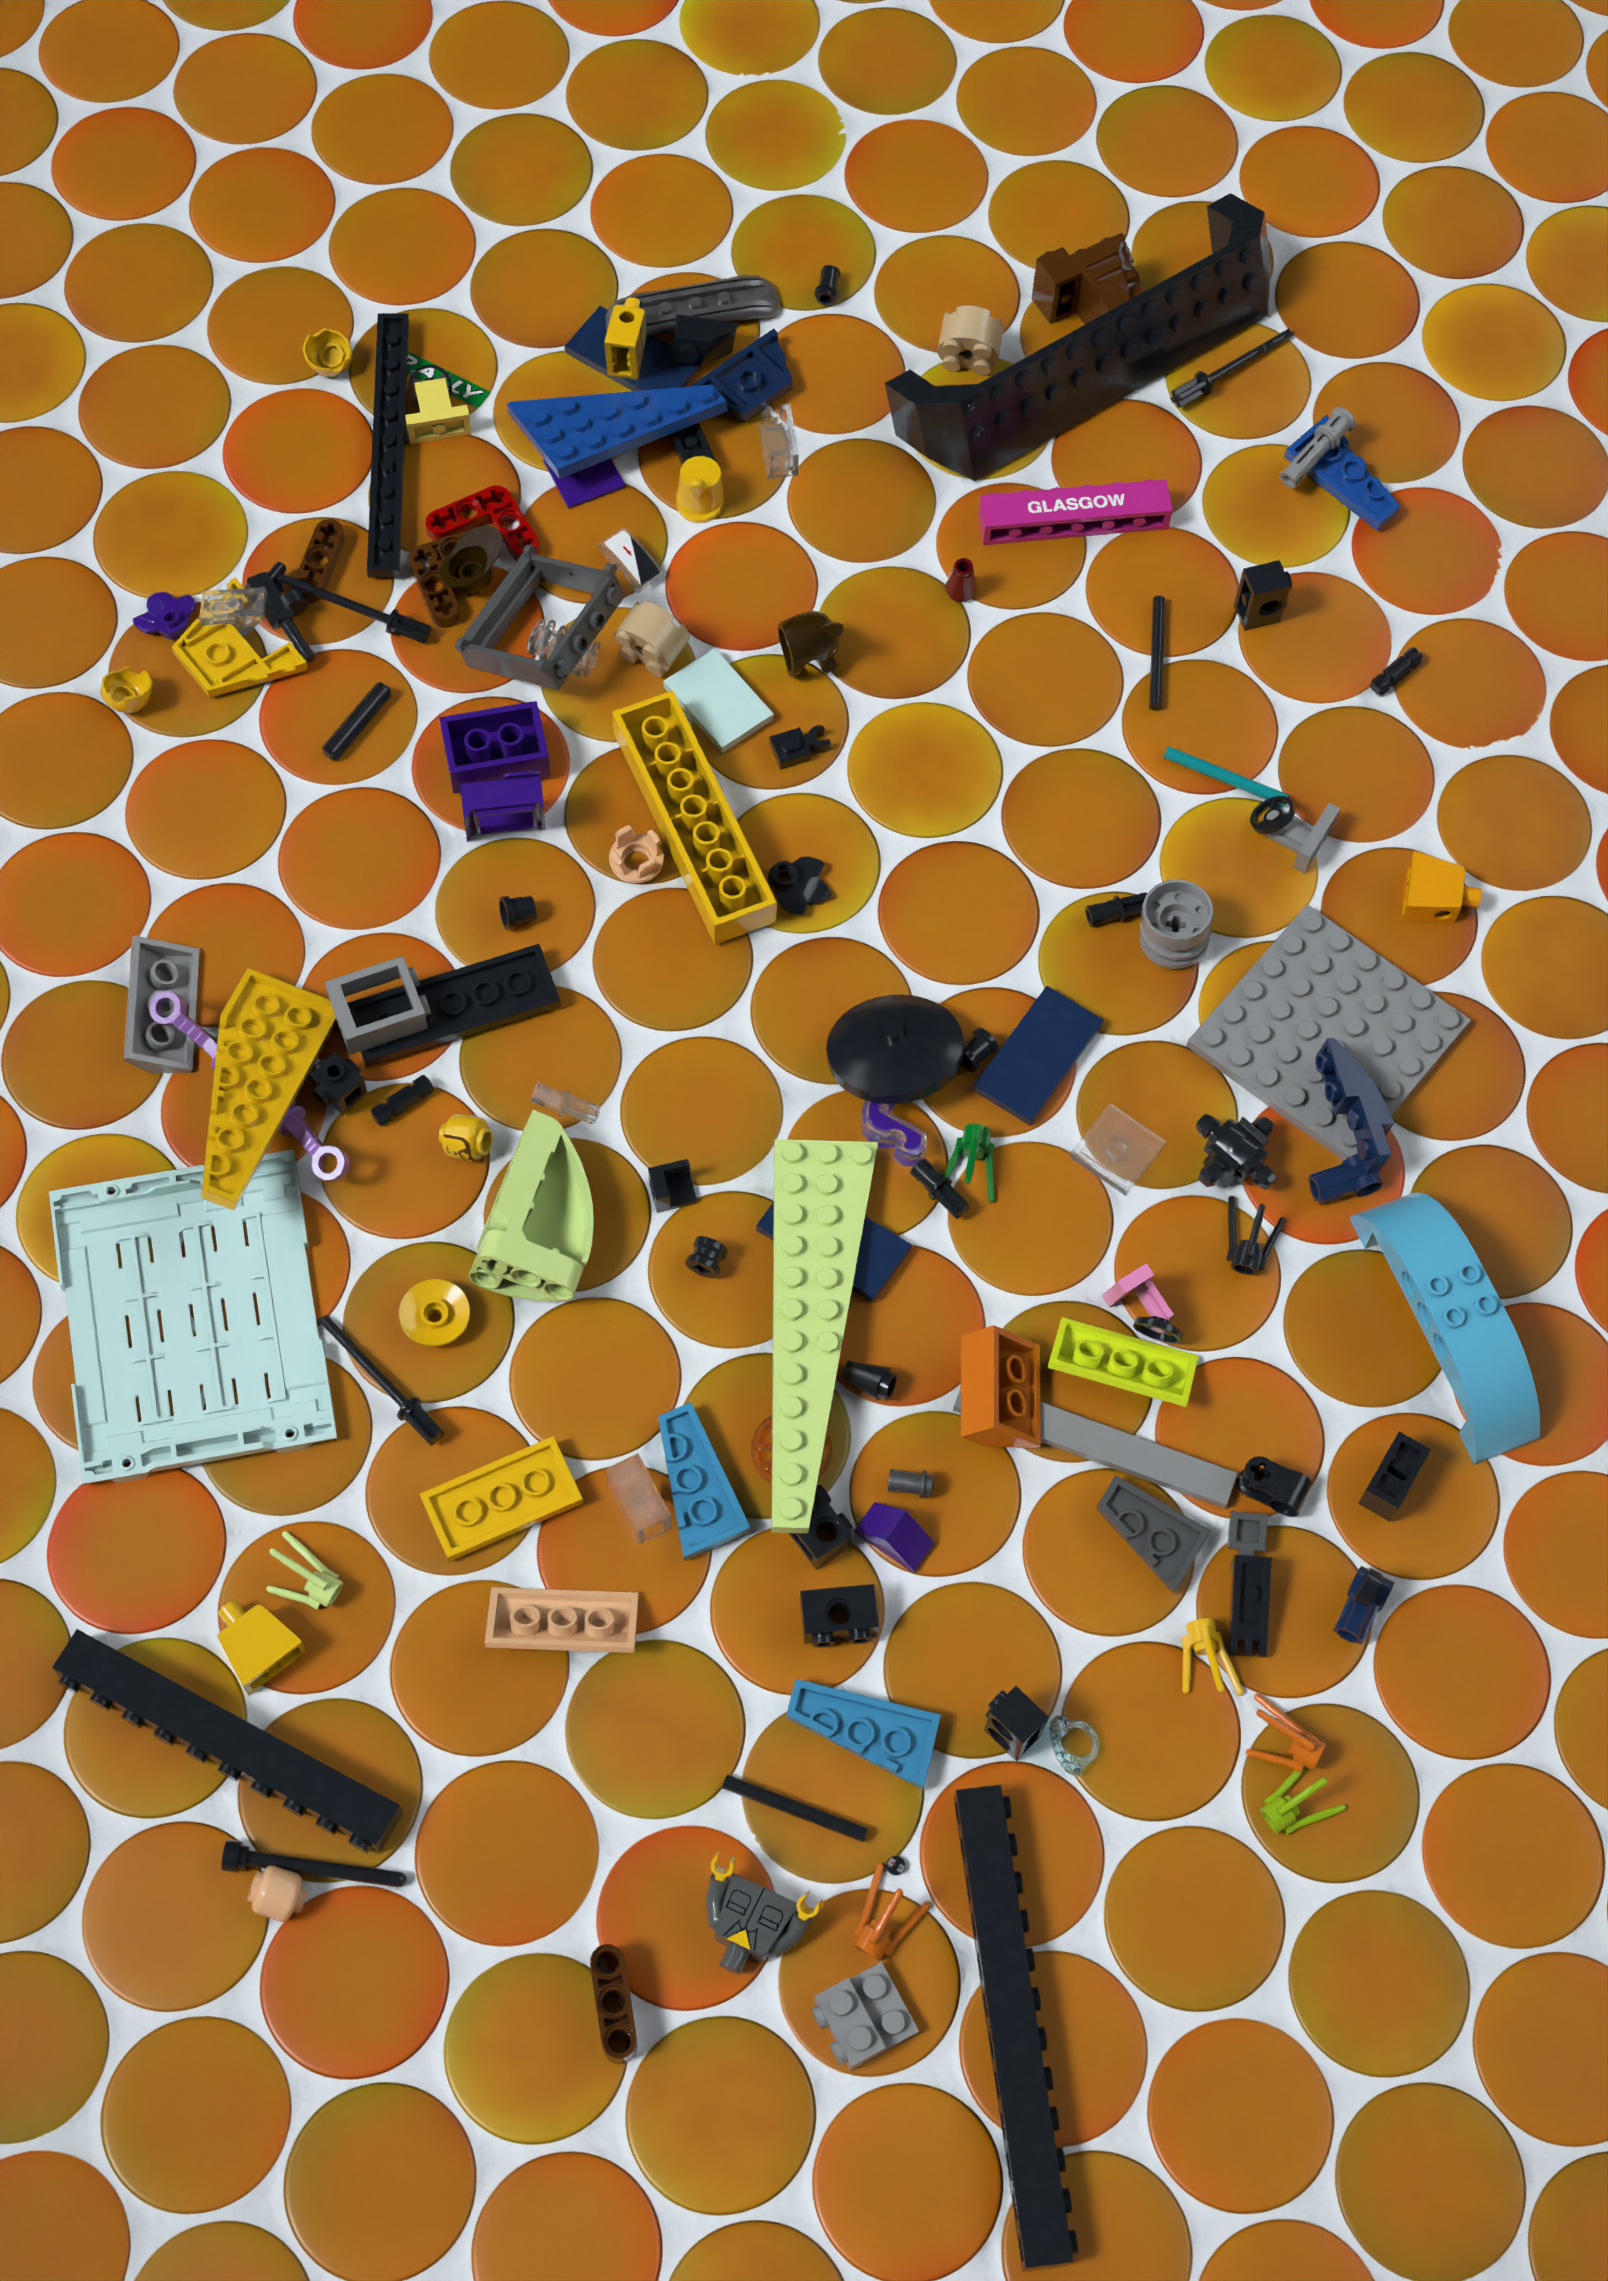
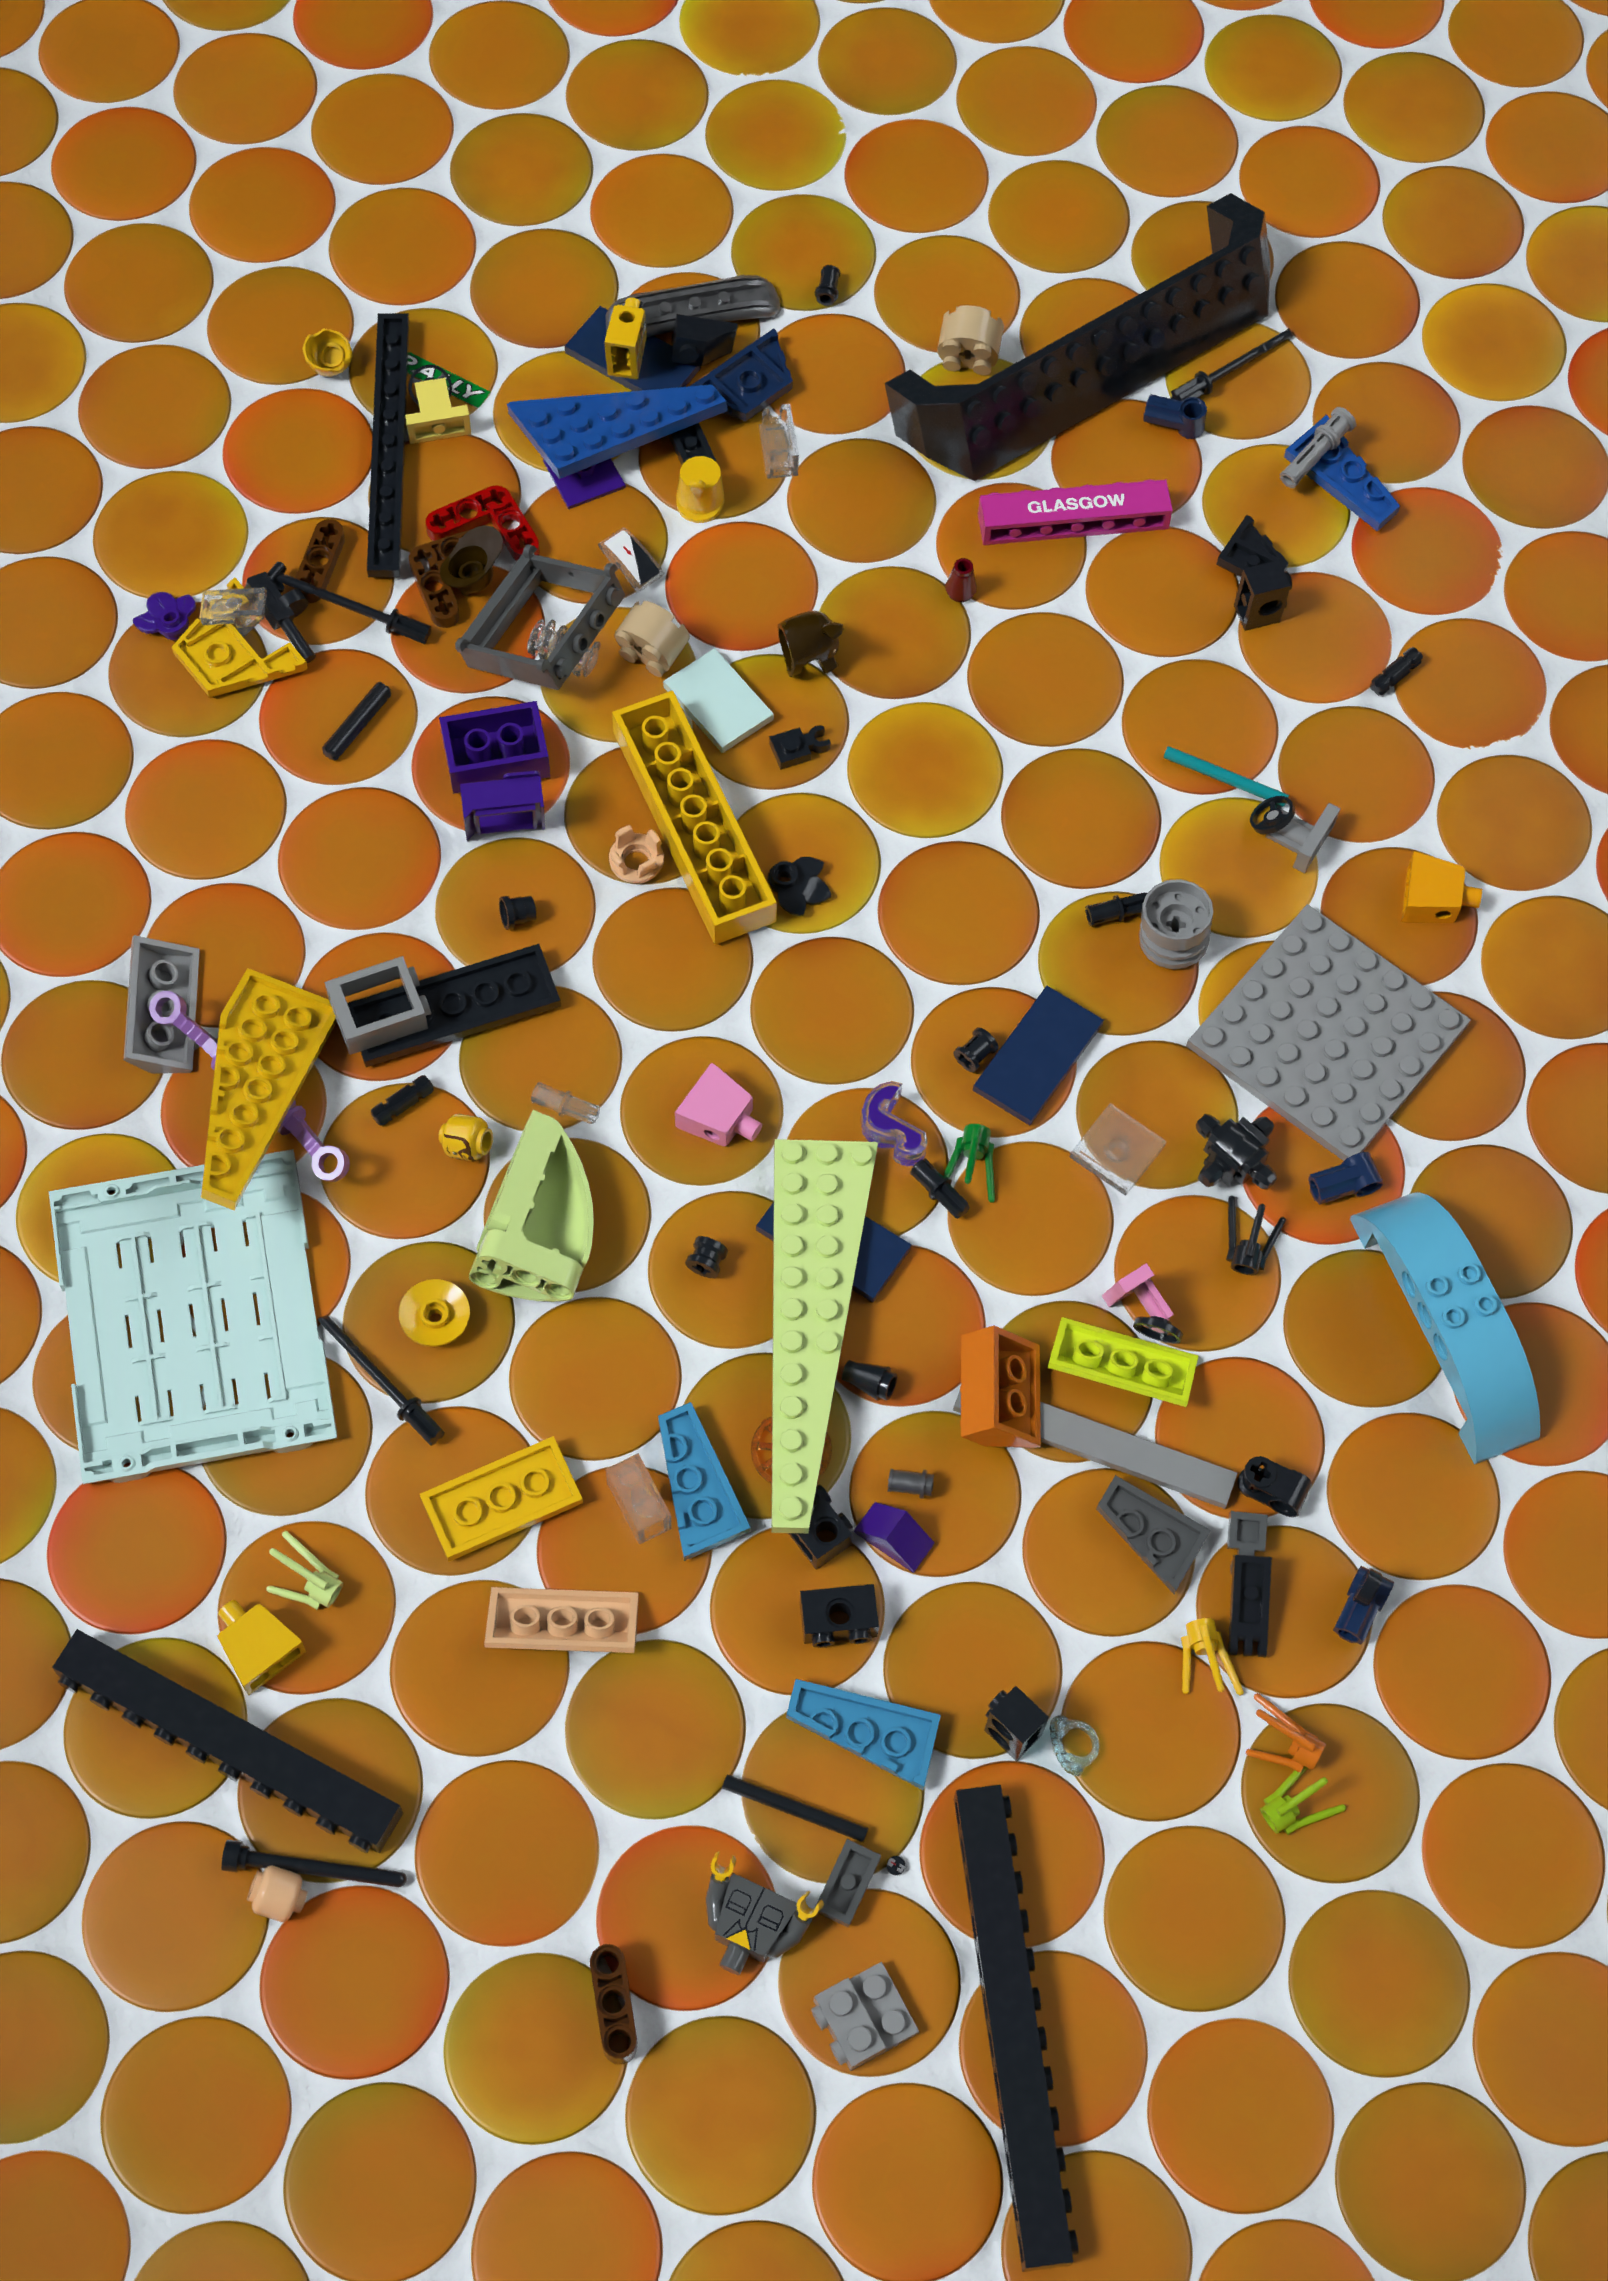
(126, 690): yellow hair -> none
(338, 1082): black brick -> none
(671, 1185): black panel -> none
(717, 1109): none -> bright pink torso
(848, 1882): none -> dark grey plate
(874, 1939): orange plant -> none
(895, 1049): black dish -> none
(1085, 281): reddish brown brick -> none
(1157, 653): black bar -> none
(1185, 415): none -> dark blue piece
(1248, 549): none -> black wing
(1355, 1094): dark blue slope -> none
(1394, 1476): black brick -> none

